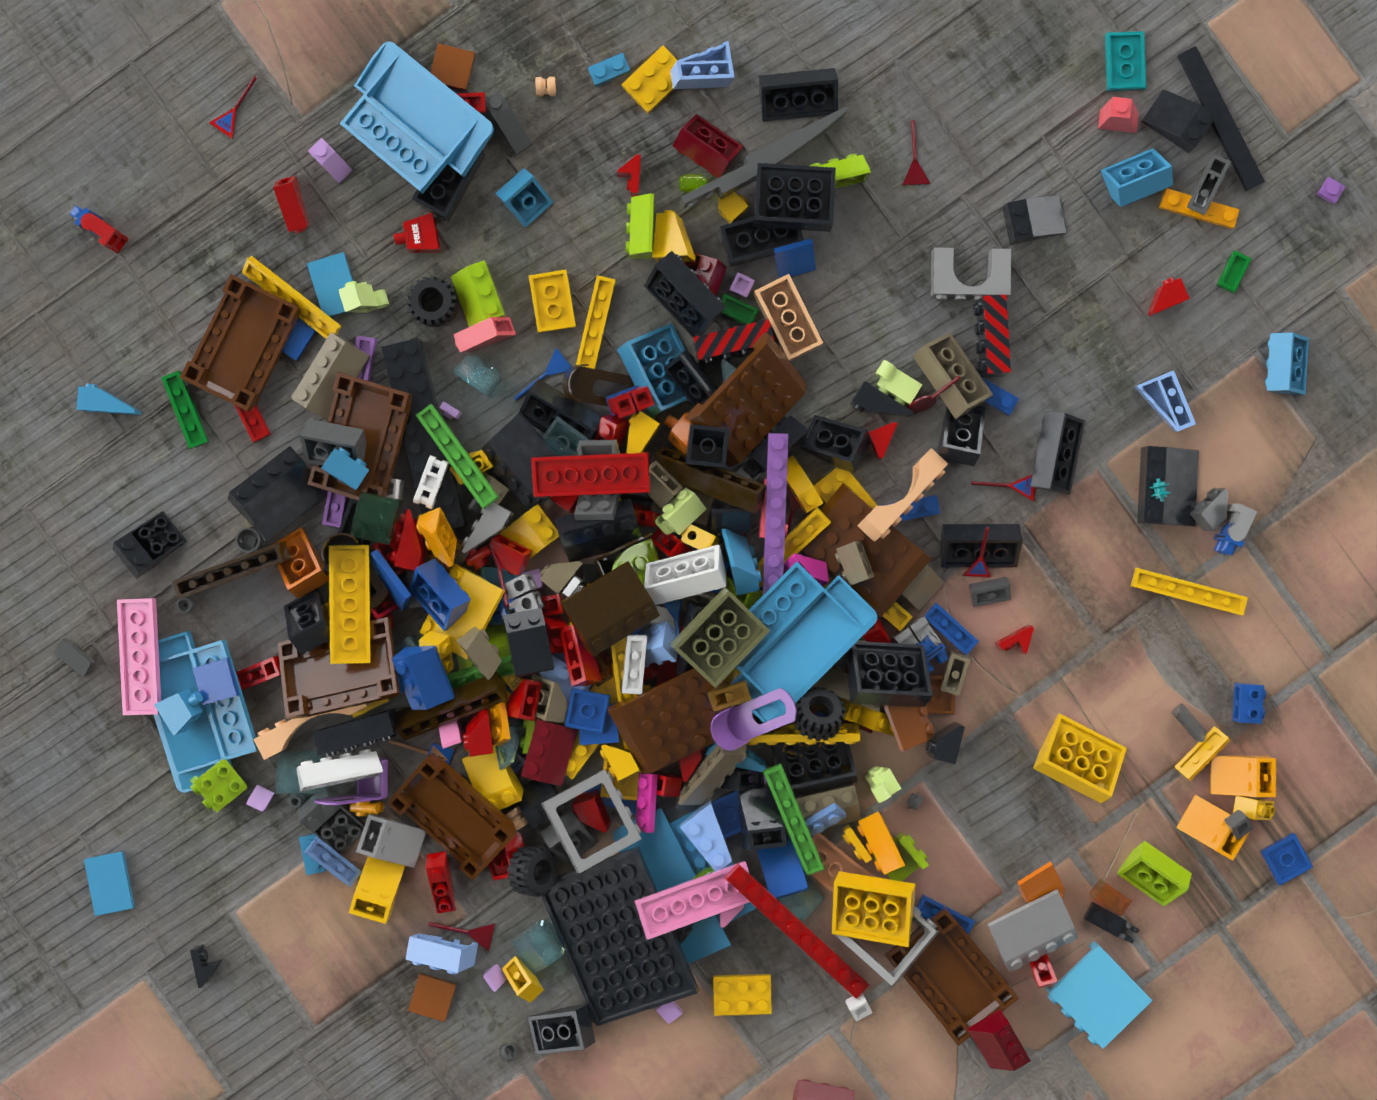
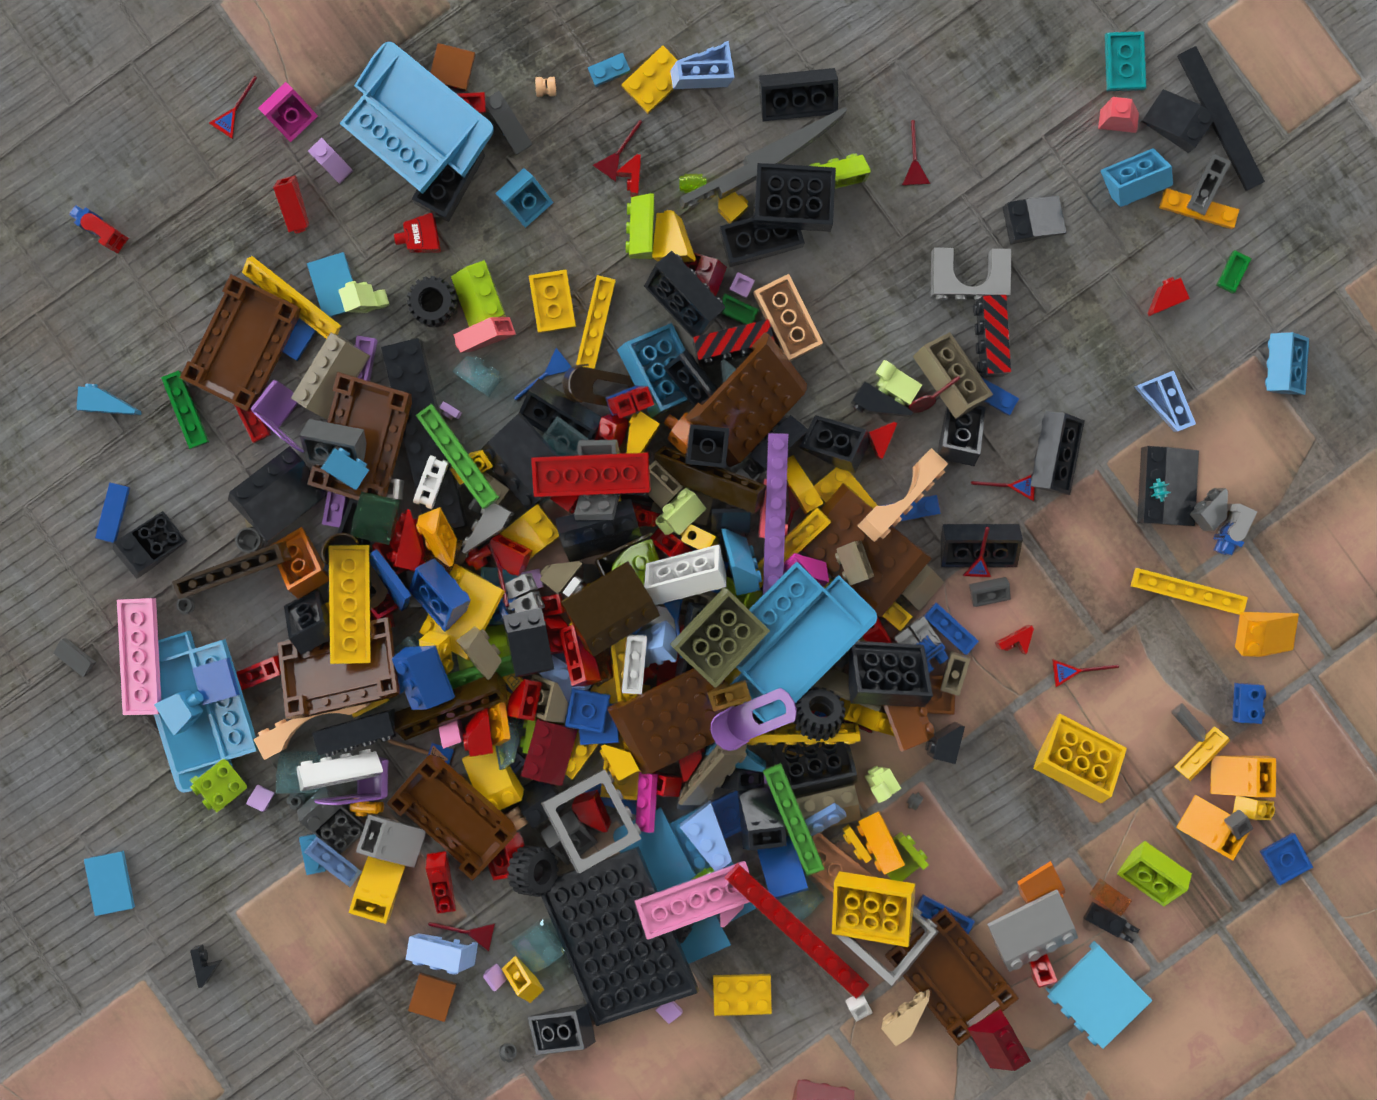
(112, 512): none -> blue tile
(274, 407): none -> medium lavender piece
(288, 111): none -> dark pink slope
(610, 164): none -> dark red piece
(707, 146): dark red slope -> none
(795, 258): blue tile -> none
(902, 1023): none -> tan slope
(1064, 672): none -> piece
(1265, 633): none -> light orange slope
(1330, 190): medium lavender plate -> none

